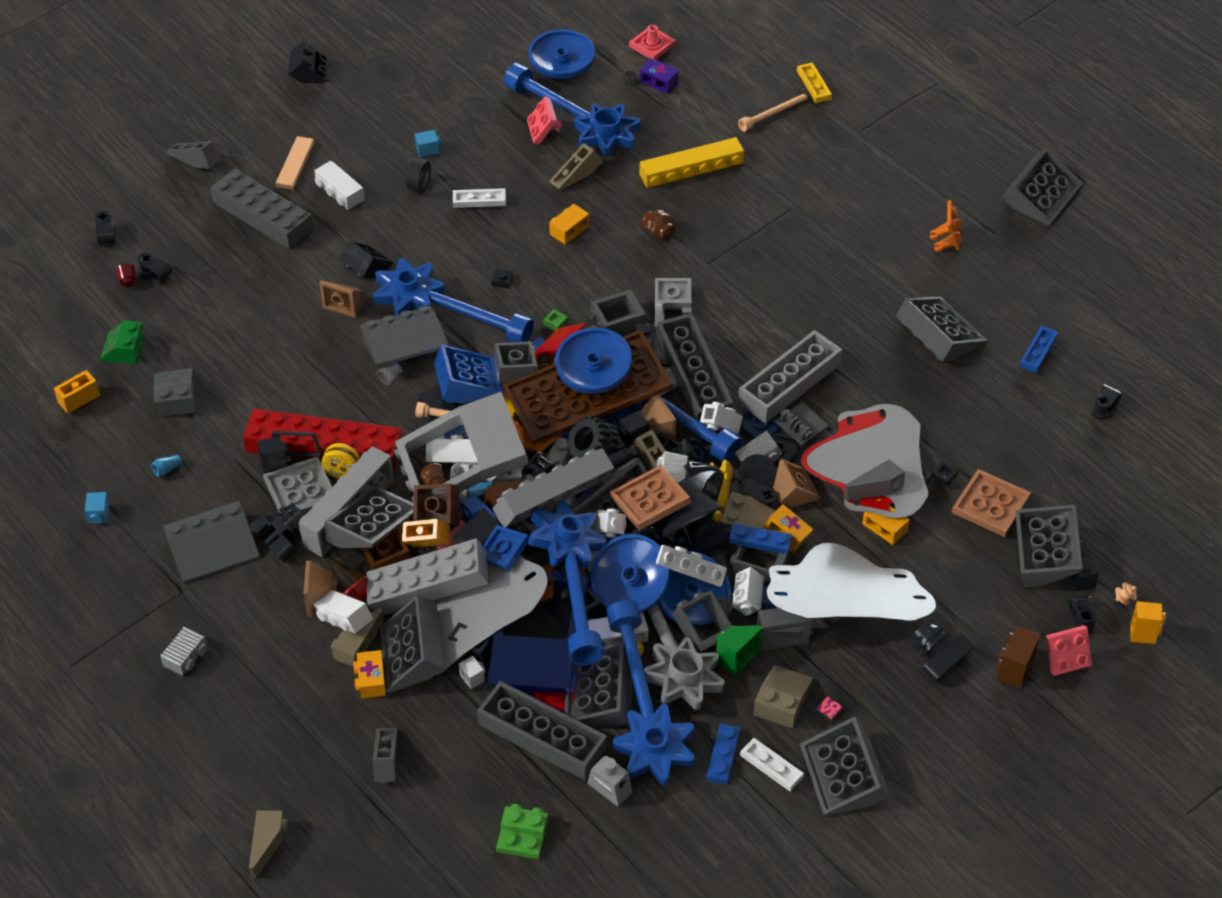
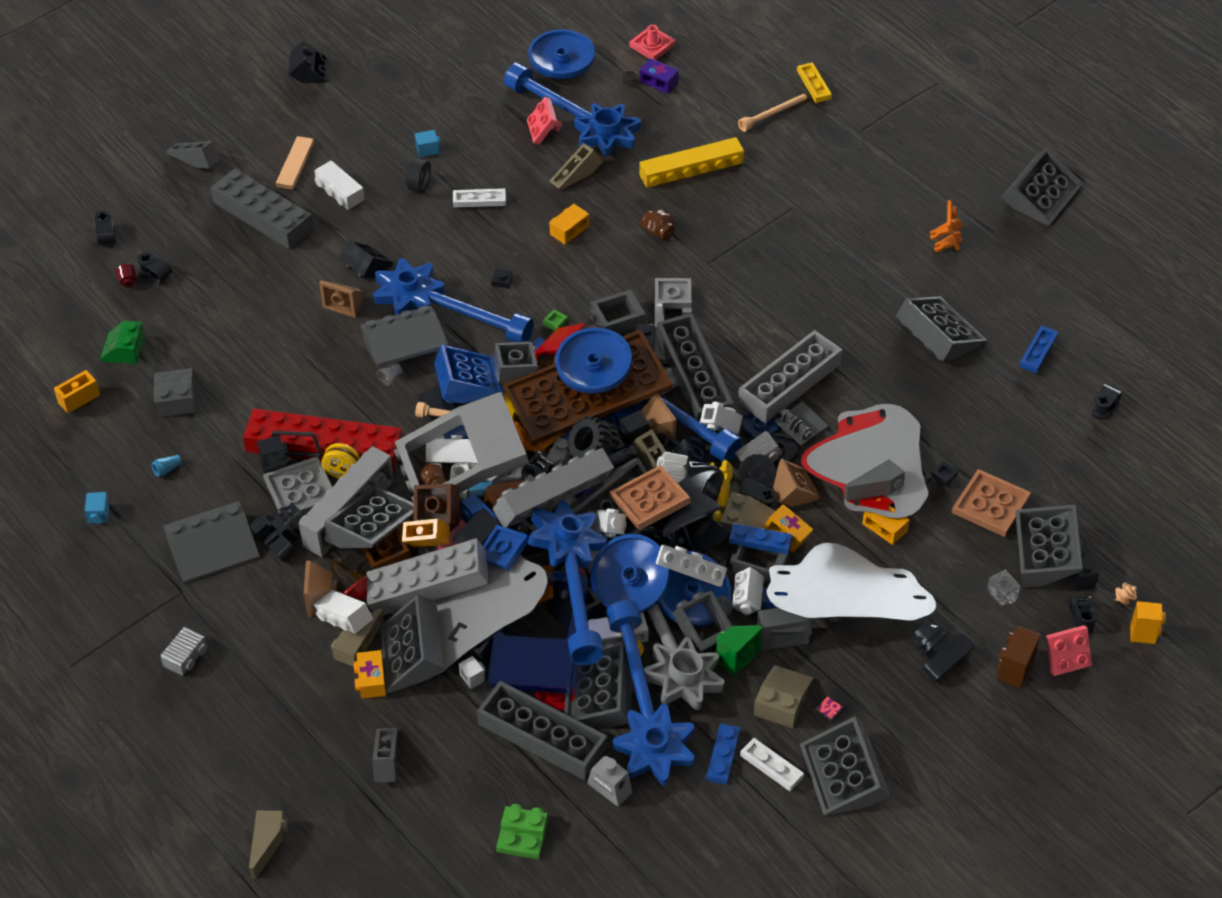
(1003, 587): none -> clear brick

